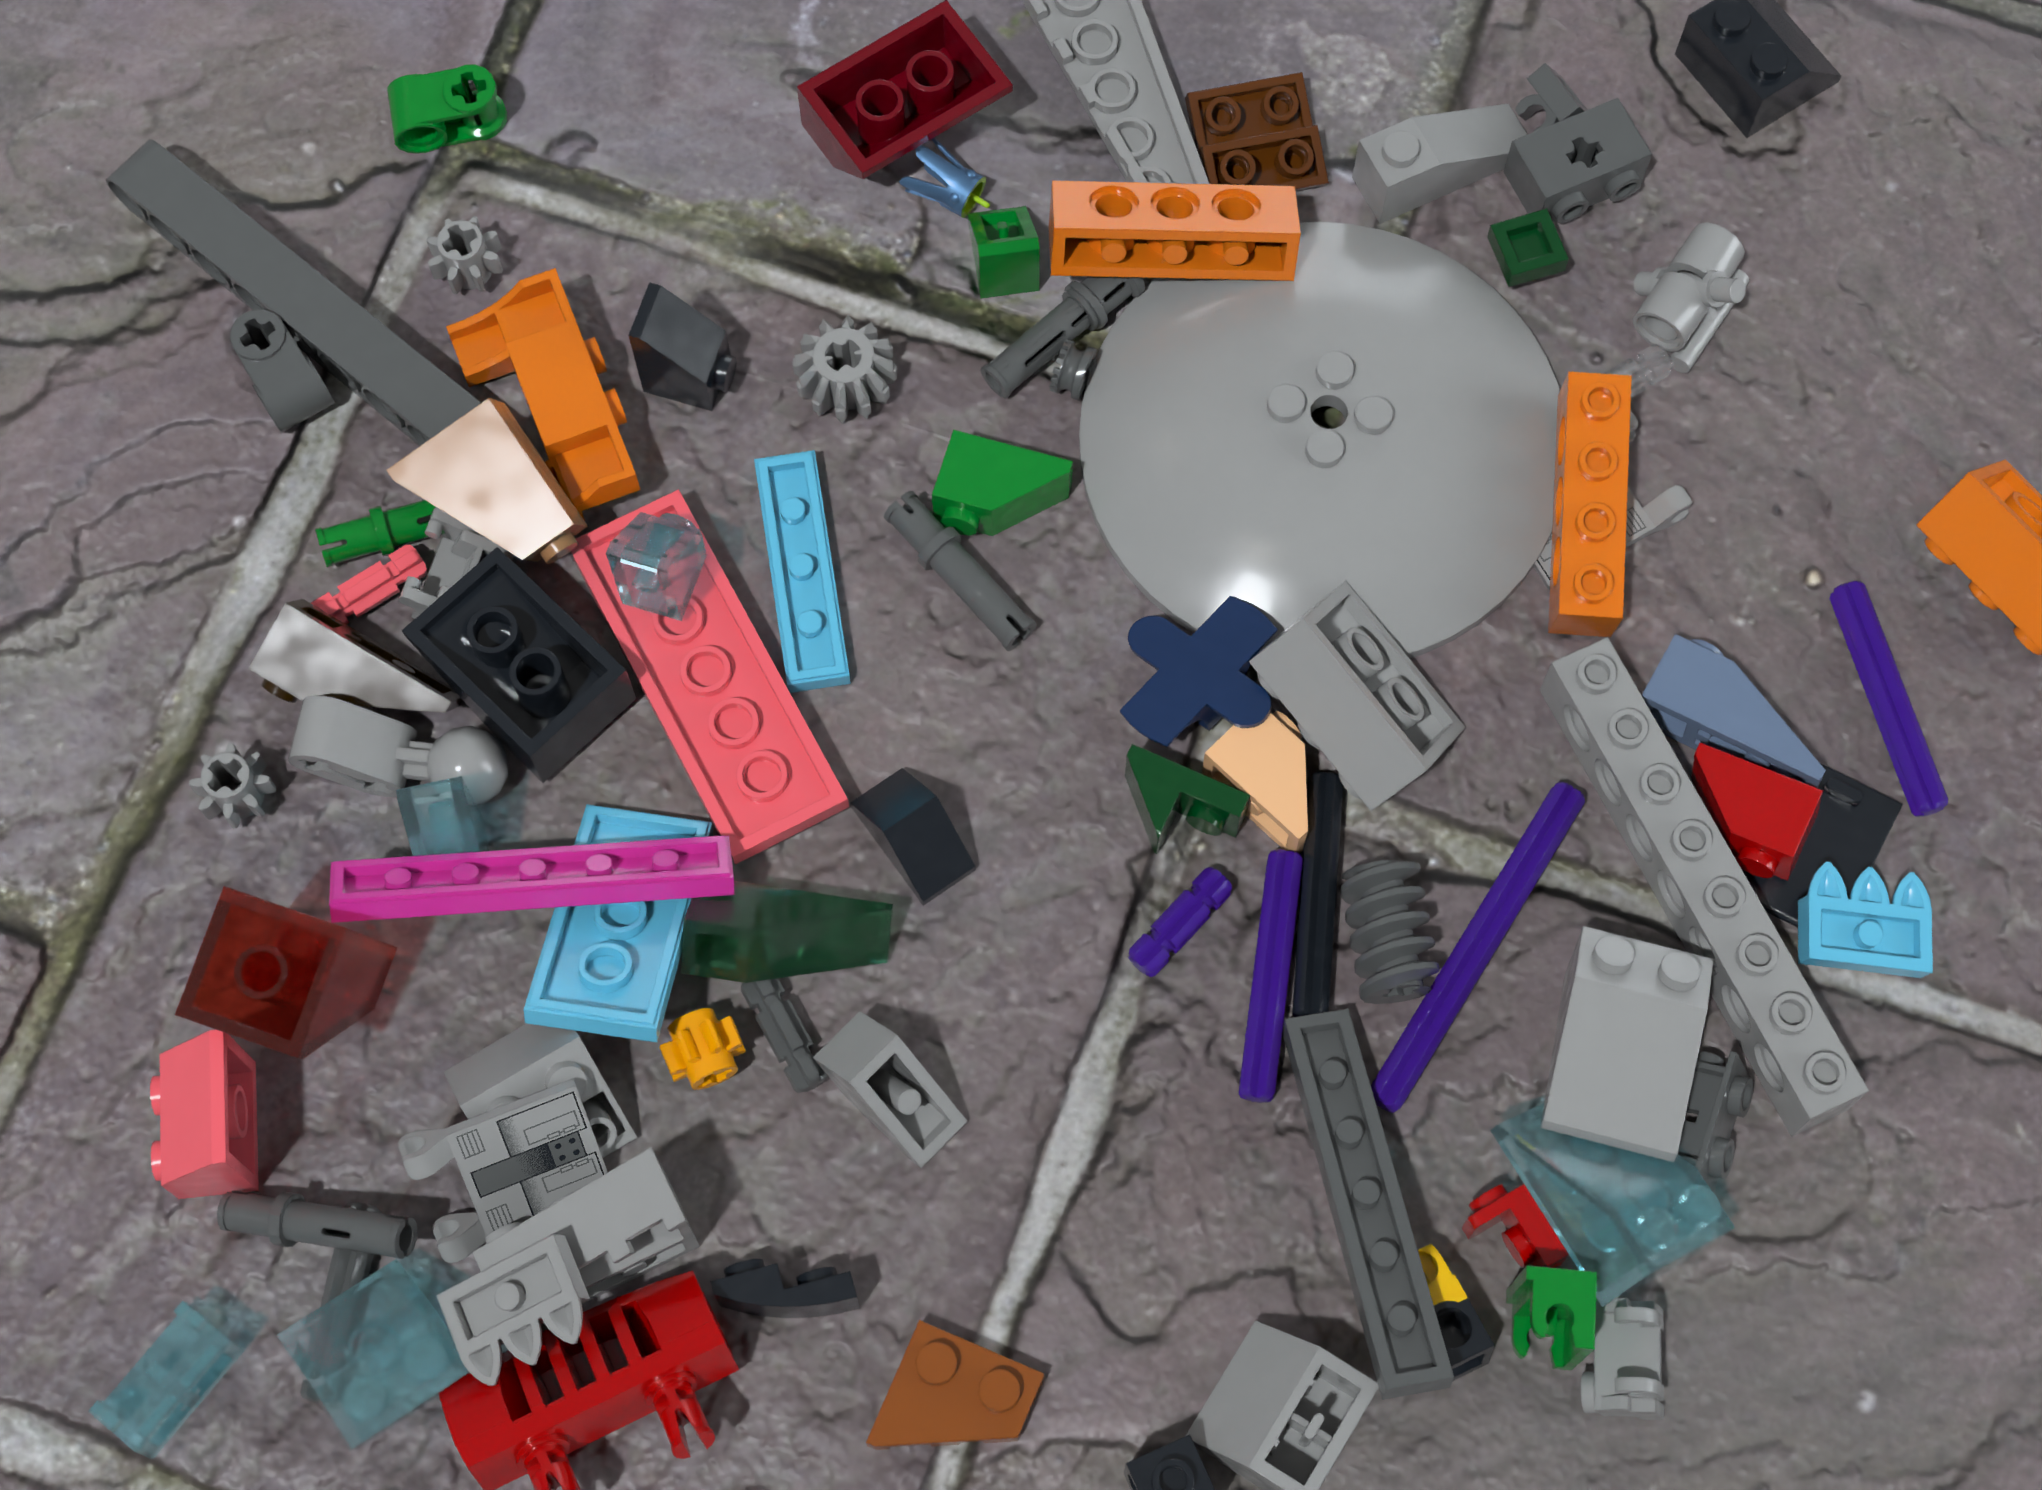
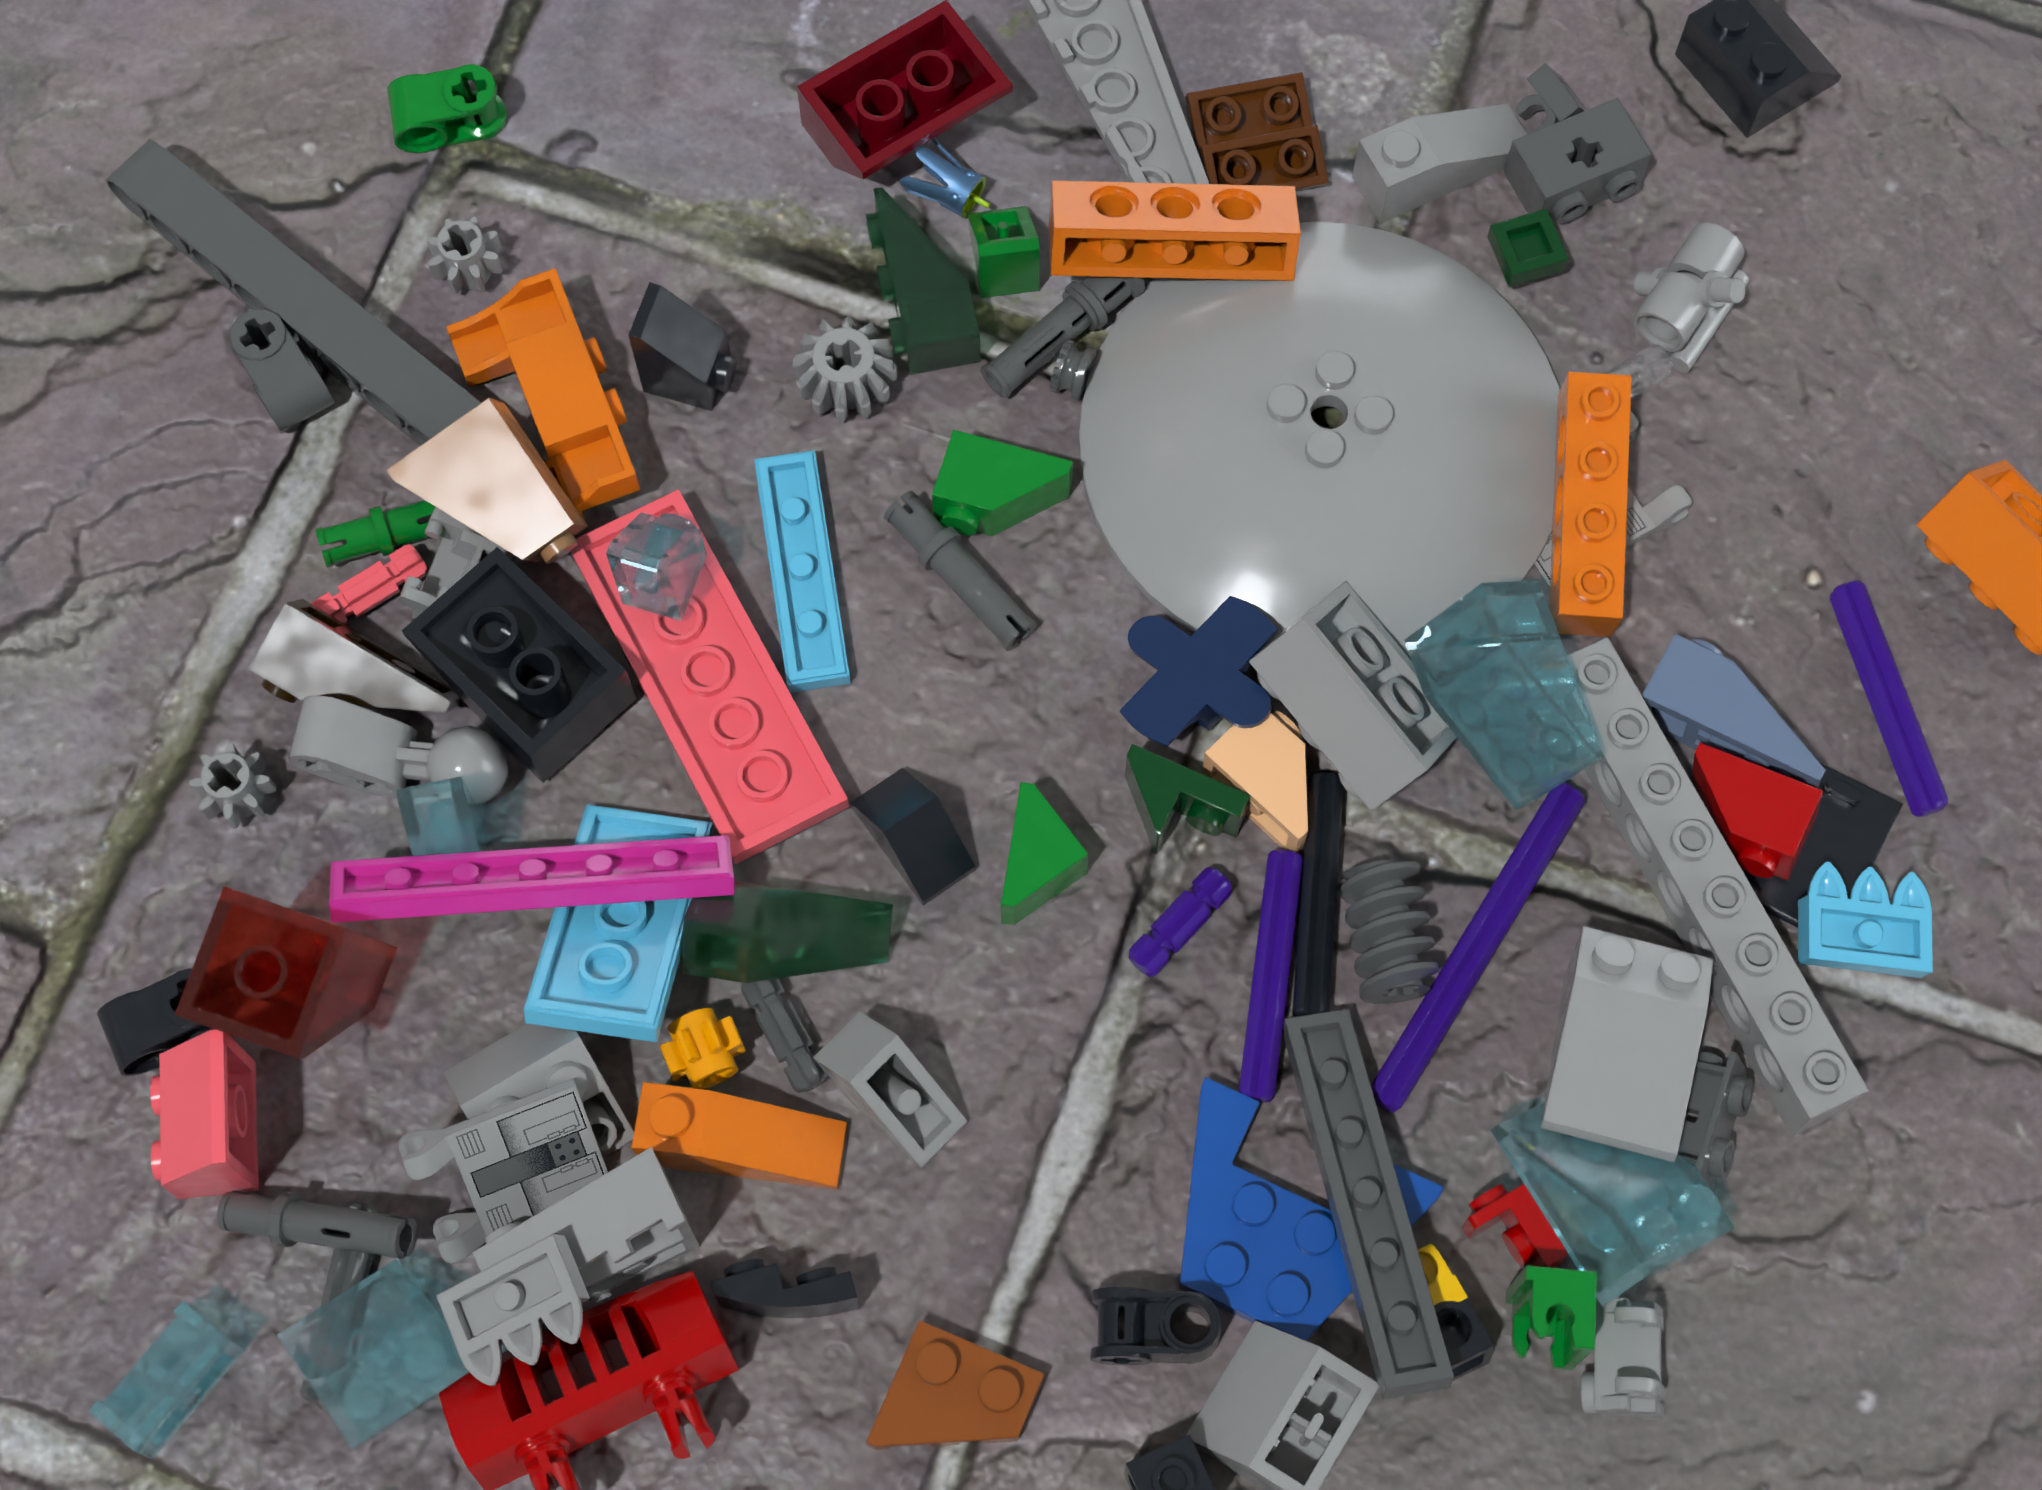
(146, 1025): none -> black piece
(738, 1137): none -> orange slope
(930, 295): none -> clear green slope
(1041, 857): none -> green slope
(1149, 1326): none -> black piece
(1258, 1243): none -> blue wing
(1507, 688): none -> clear light blue slope

